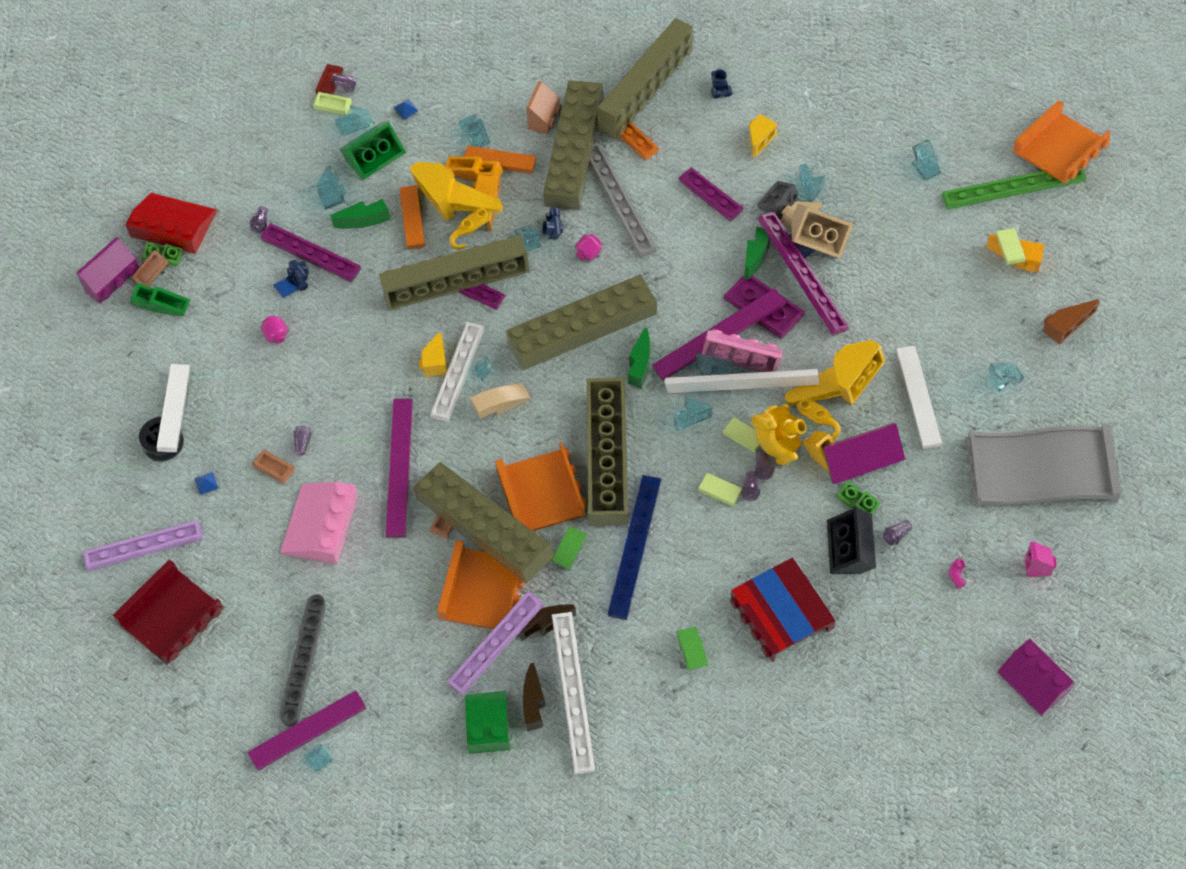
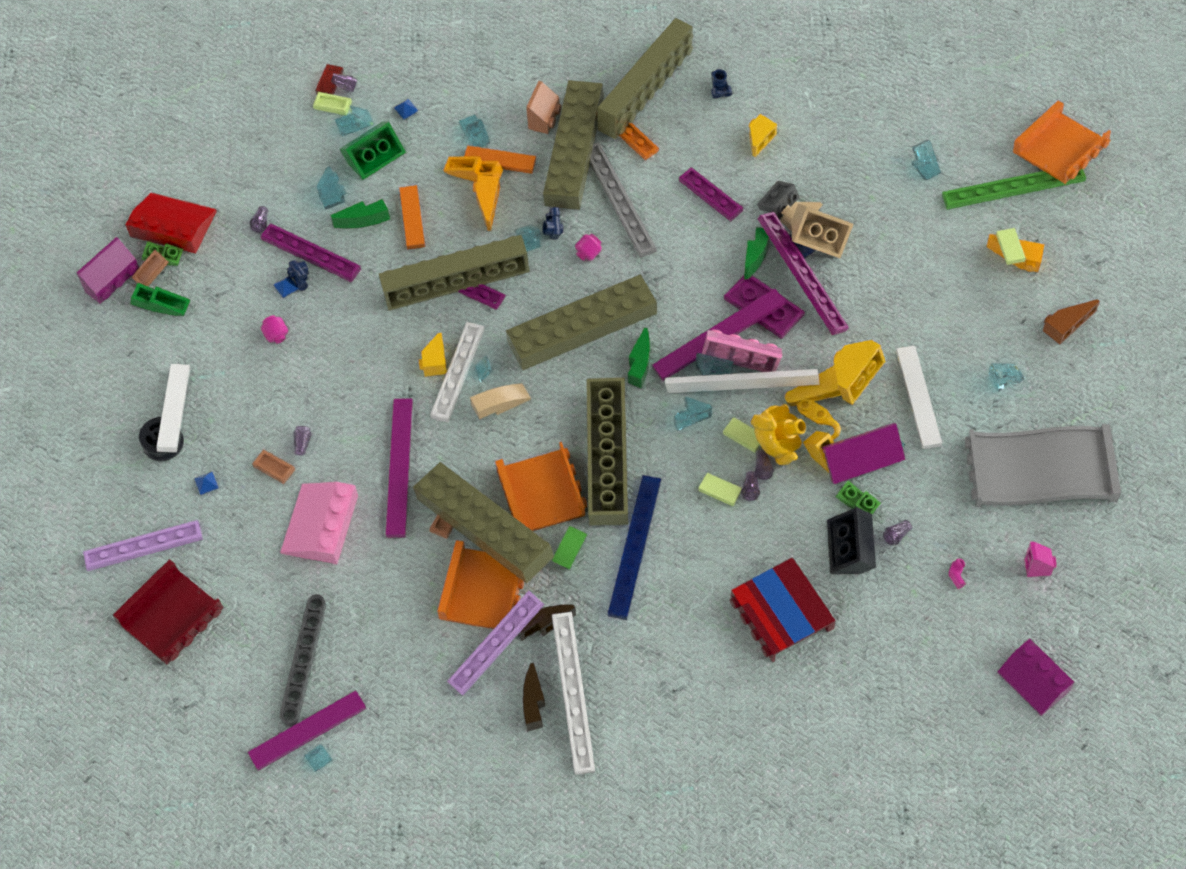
(451, 196): yellow slope -> none
(487, 722): green slope -> none
(692, 648): bright green slope -> none
(810, 185): clear light blue slope -> none

